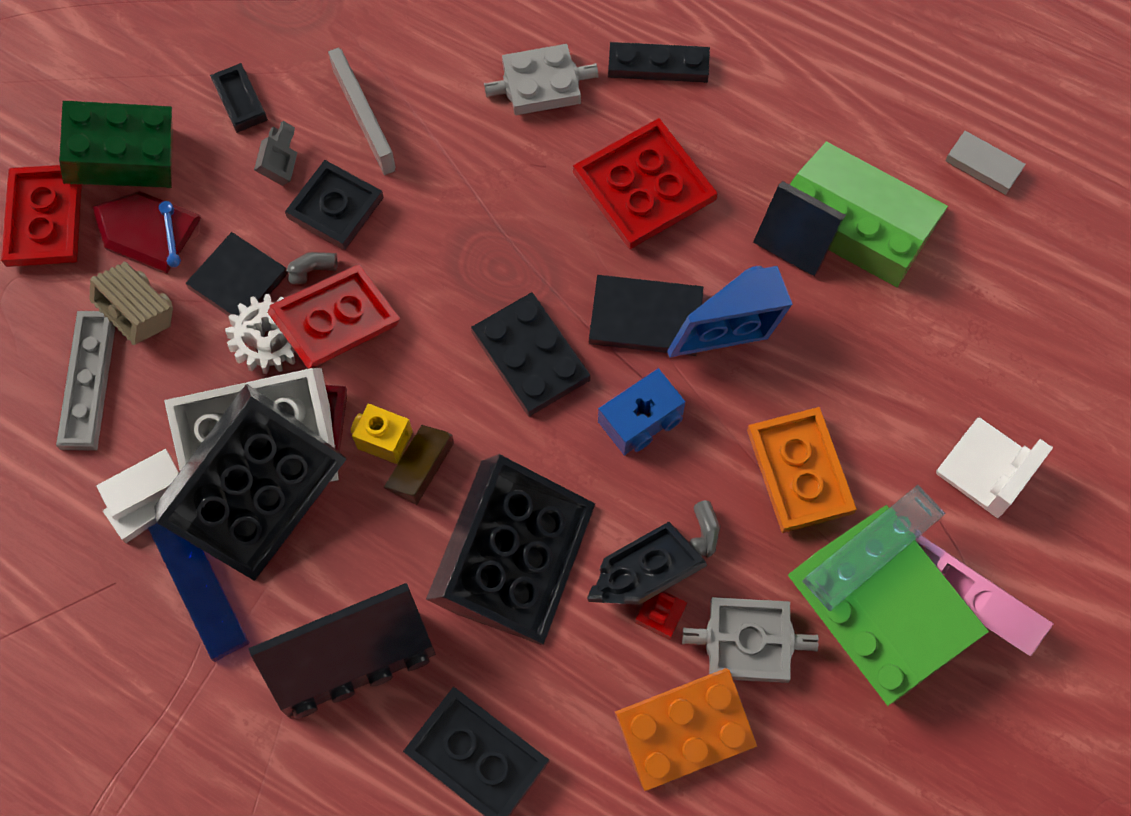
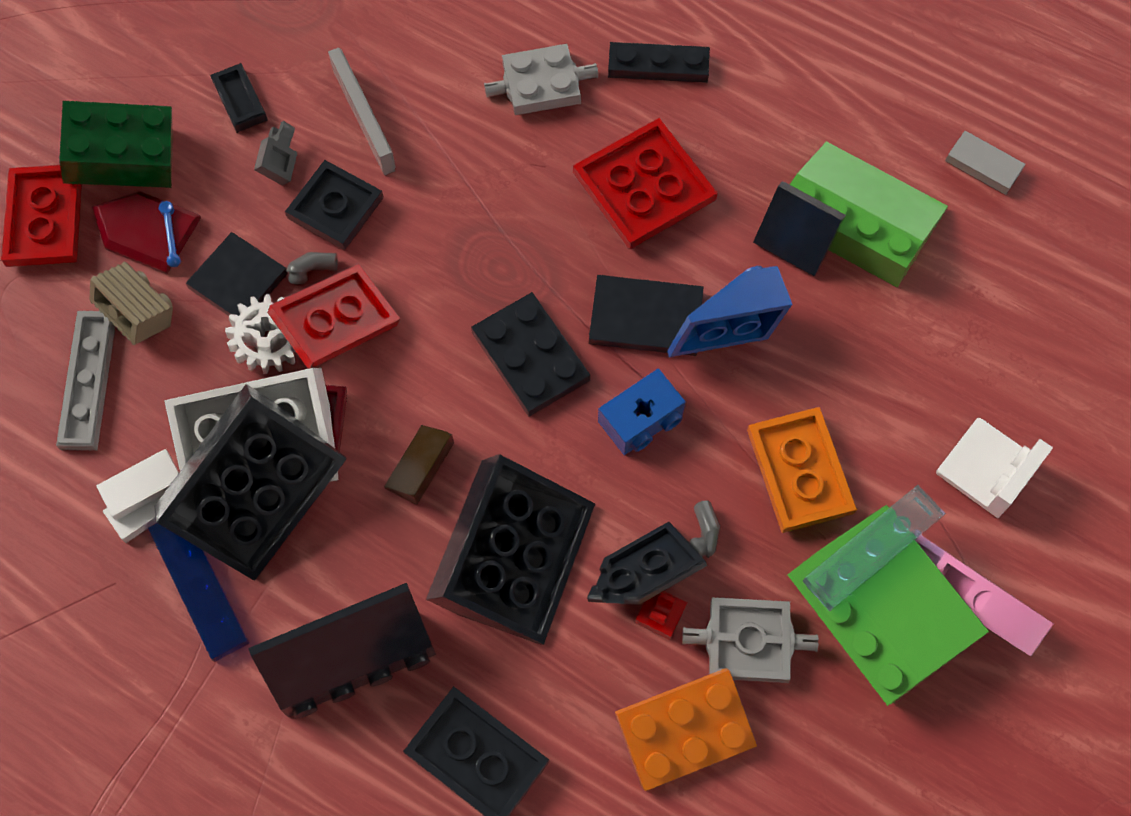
(381, 433): yellow brick -> none

